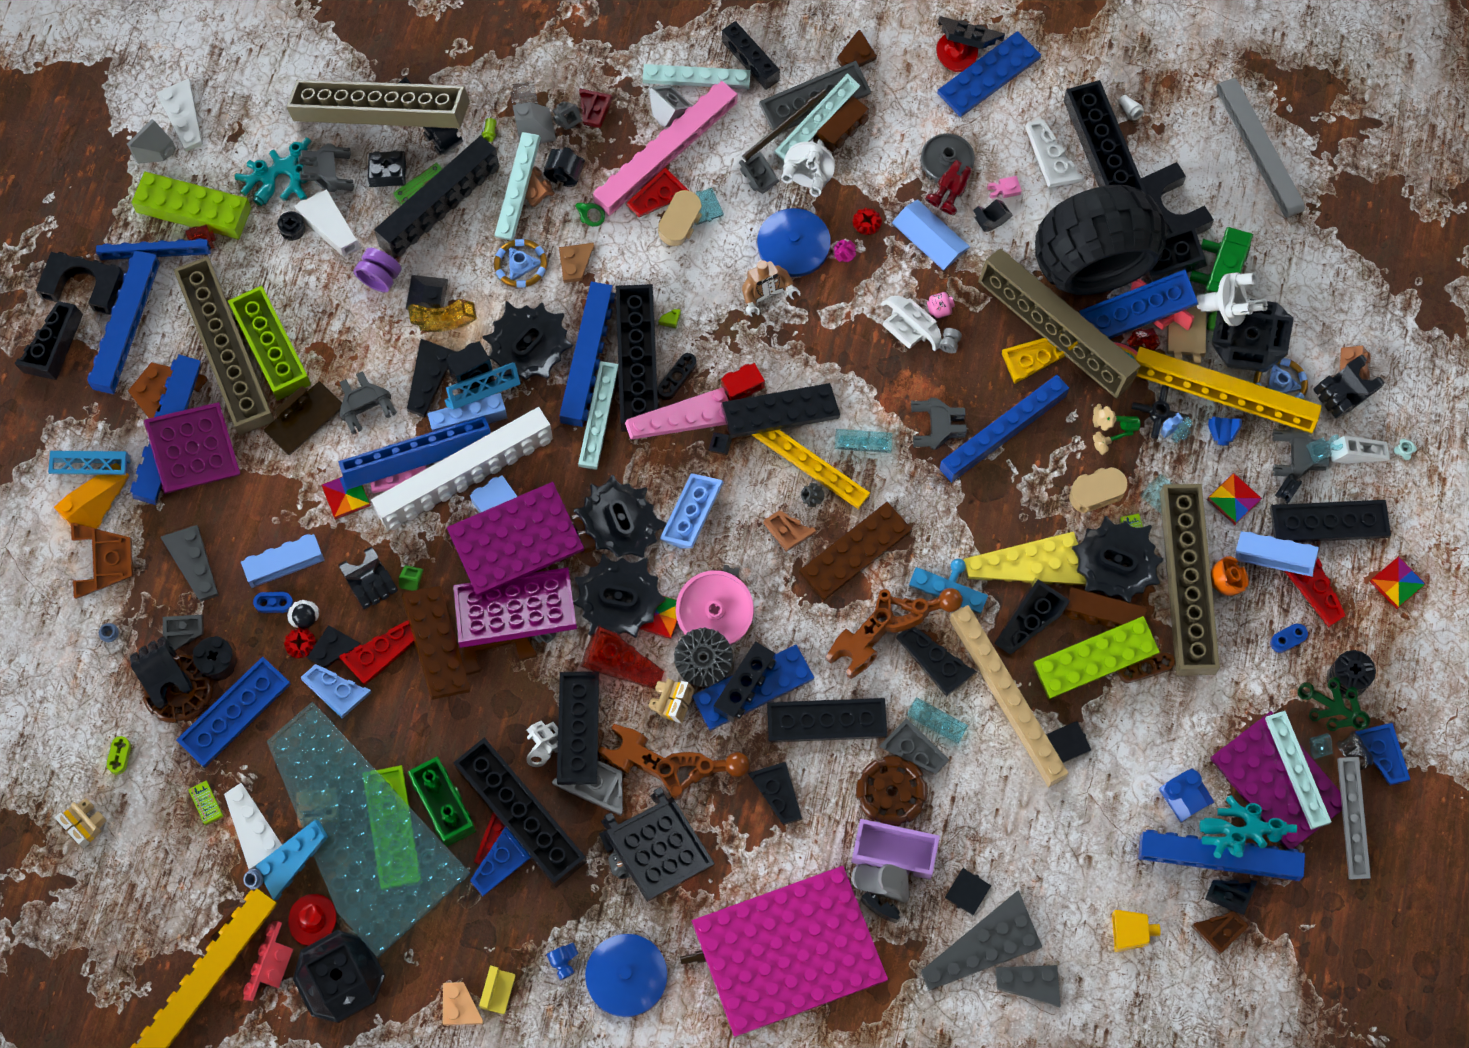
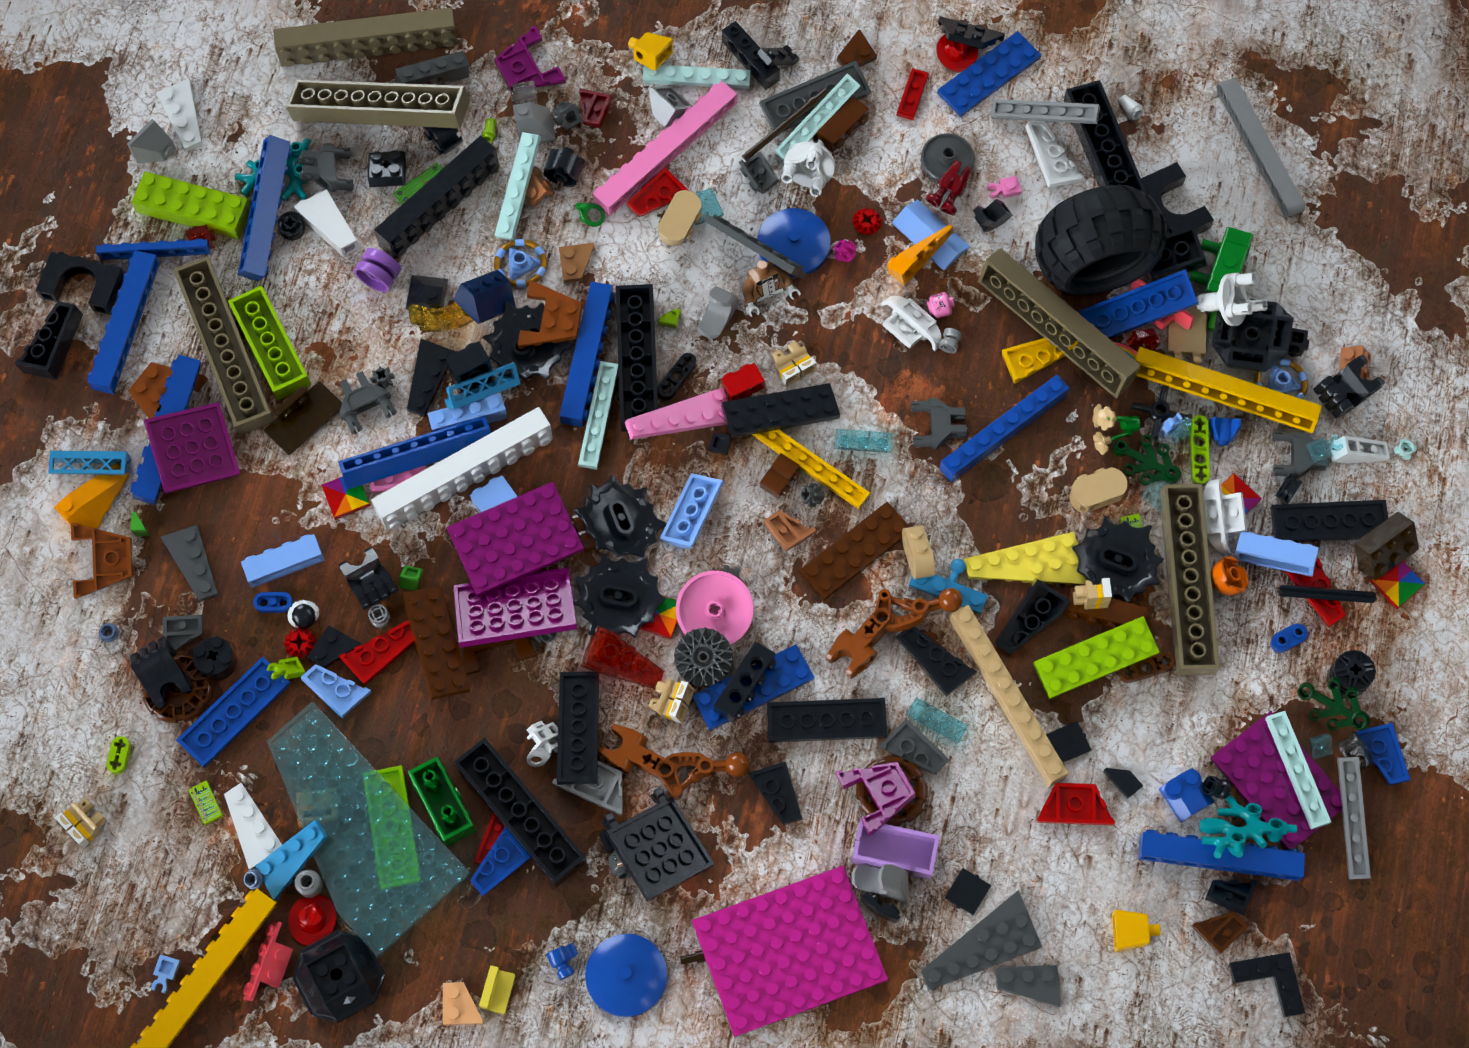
(137, 526): none -> bright green slope
(165, 970): none -> light blue plate
(264, 208): none -> blue brick
(287, 667): none -> lime plate
(302, 881): none -> light grey head
(365, 37): none -> dark tan brick
(381, 619): none -> light grey wheel
(382, 373): none -> dark grey gear
(450, 66): none -> dark grey arch
(485, 296): none -> dark blue slope
(518, 65): none -> magenta wing
(559, 317): none -> dark orange wing
(651, 49): none -> yellow torso
(718, 312): none -> light grey animal
(755, 245): none -> dark grey plate
(778, 56): none -> black plate
(780, 476): none -> reddish brown brick
(793, 365): none -> tan hips
(887, 788): none -> magenta wing
(911, 260): none -> light orange wedge
(912, 94): none -> red tile
(918, 552): none -> tan brick
(1045, 111): none -> light grey plate
(1075, 805): none -> red wing
(1093, 595): none -> tan hips
(1124, 781): none -> black tile
(1149, 462): none -> dark green plant
(1196, 450): none -> lime beam
(1216, 787): none -> black wheel
(1222, 515): none -> white plate
(1282, 970): none -> black plate
(1298, 342): none -> black brick
(1327, 594): none -> black axle
(1386, 546): none -> dark brown brick

